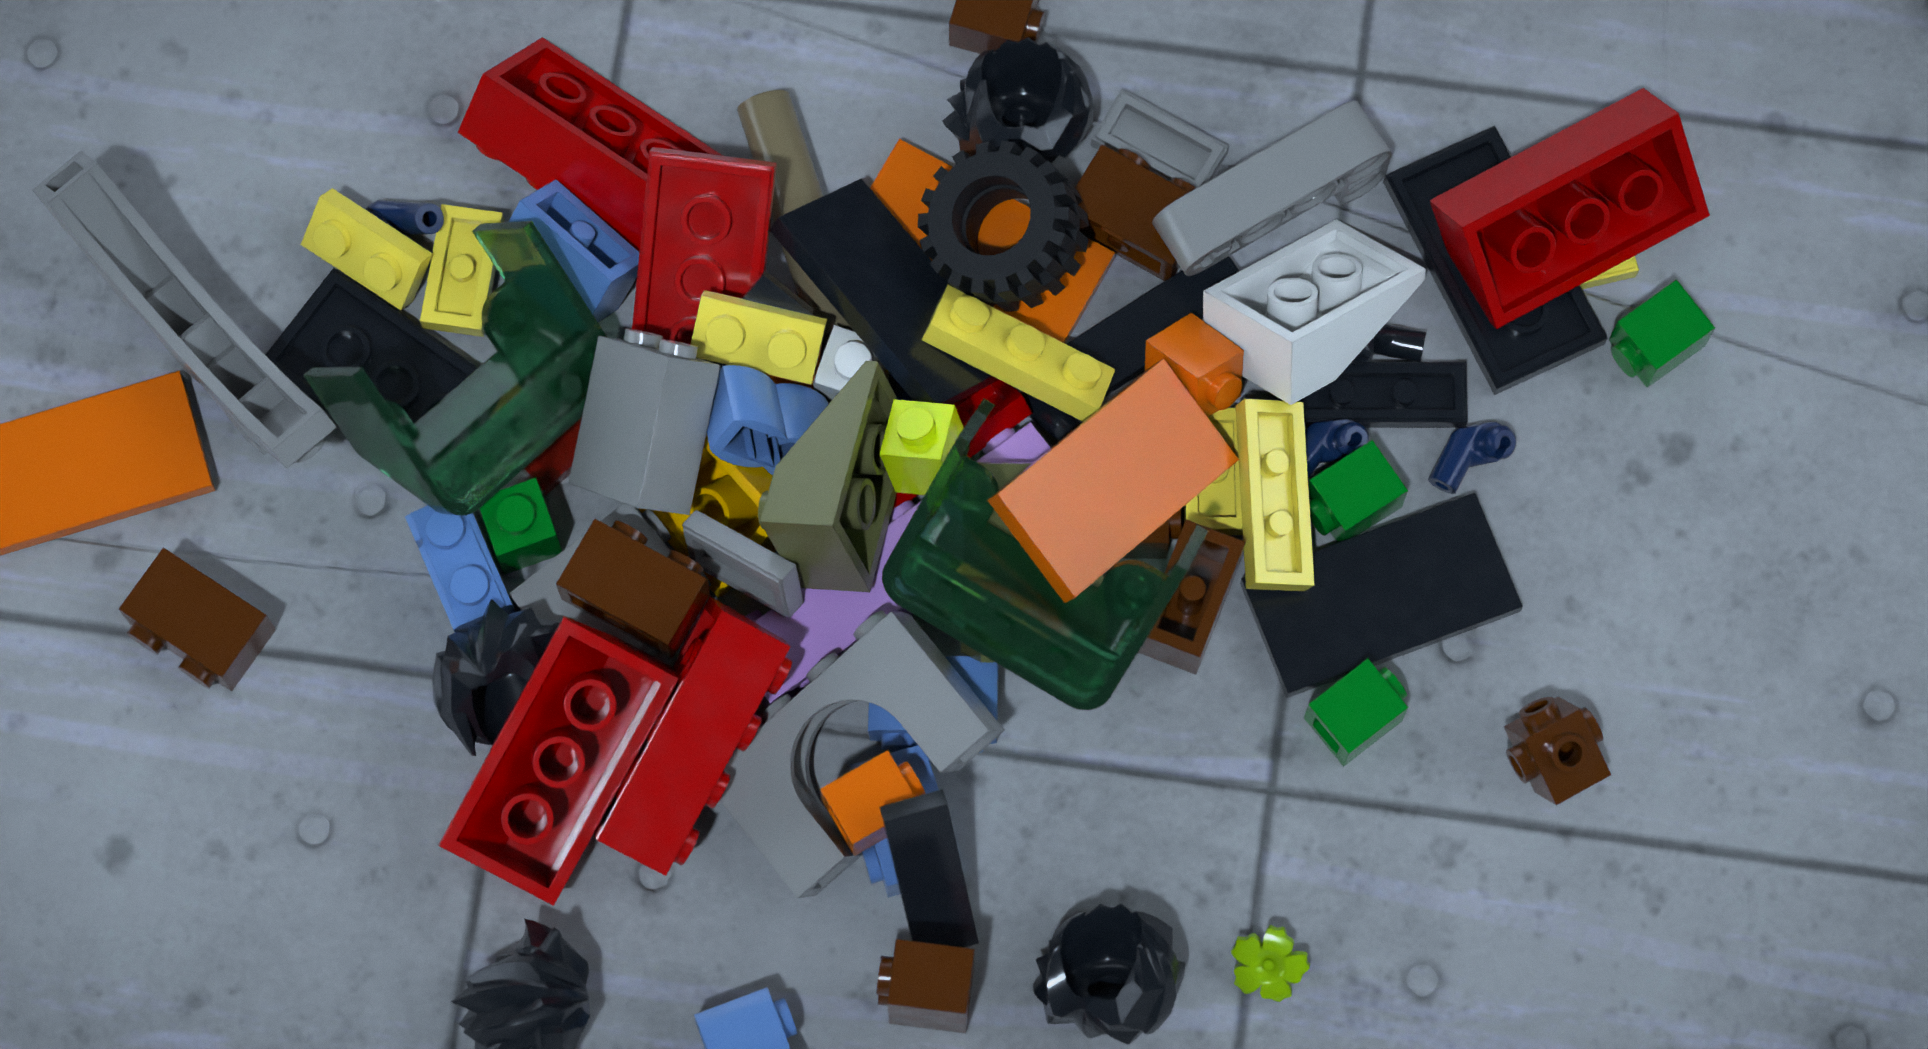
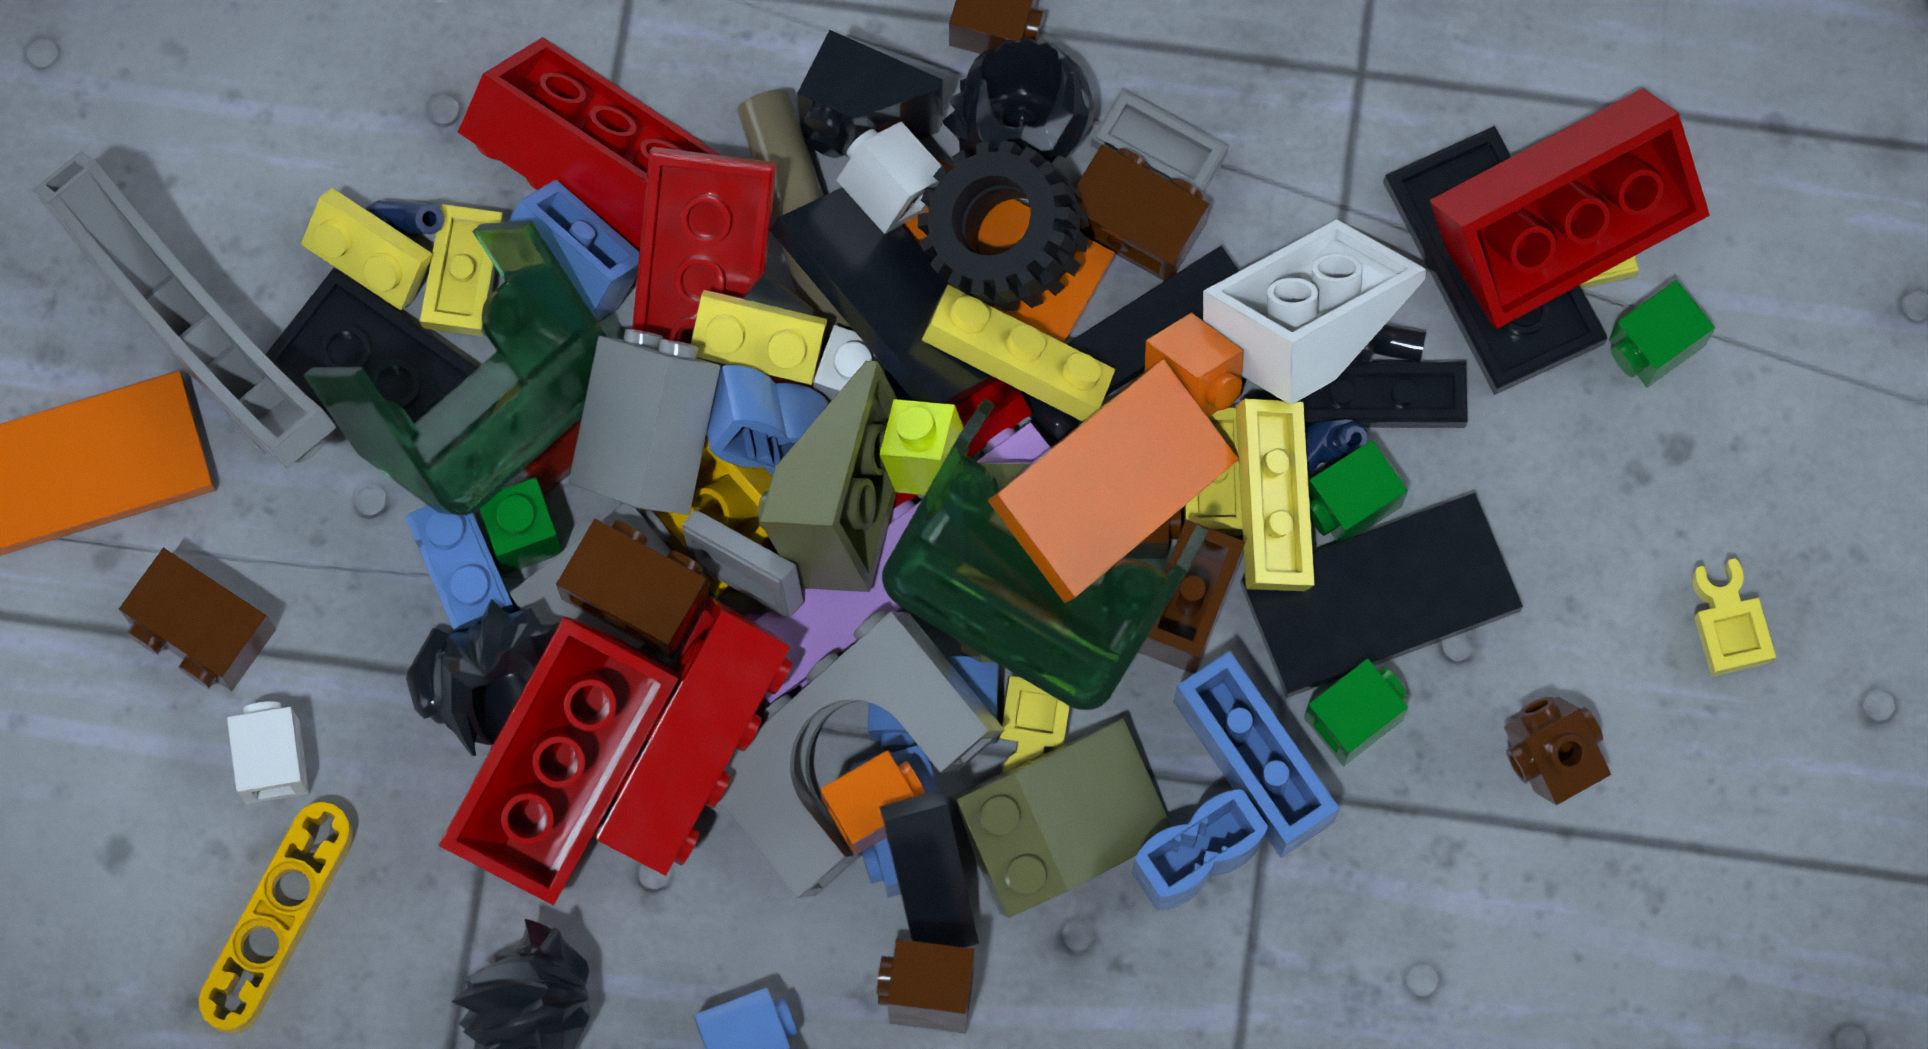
(267, 753): none -> white brick
(285, 921): none -> yellow beam
(420, 675): none -> black arm
(862, 90): none -> black slope
(889, 175): none -> white brick
(1031, 721): none -> light yellow plate
(1060, 818): none -> olive slope
(1110, 973): black hair -> none
(1215, 842): none -> medium blue brick
(1255, 753): none -> medium blue brick
(1268, 964): lime plant -> none
(1325, 158): light grey beam -> none
(1470, 448): dark blue arm -> none
(1732, 630): none -> light yellow plate

